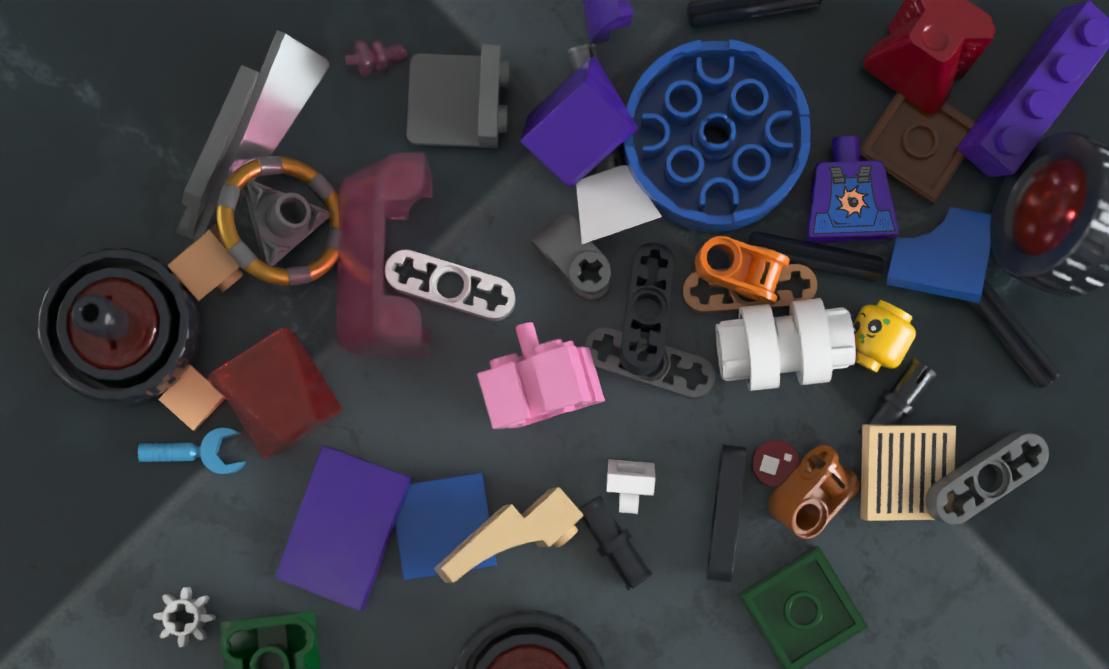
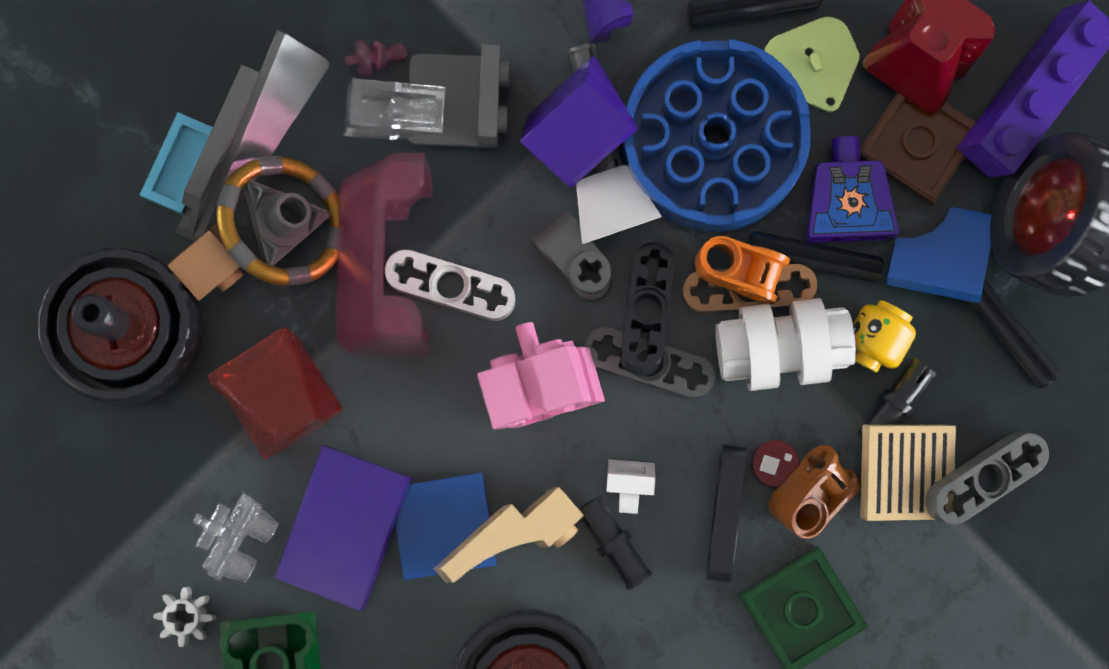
(176, 163): none -> medium azure tile
(189, 451): dark azure piece -> none
(192, 398): light nougat tile -> none
(224, 556): none -> clear hips
(393, 110): none -> clear slope
(827, 69): none -> yellowish green piece

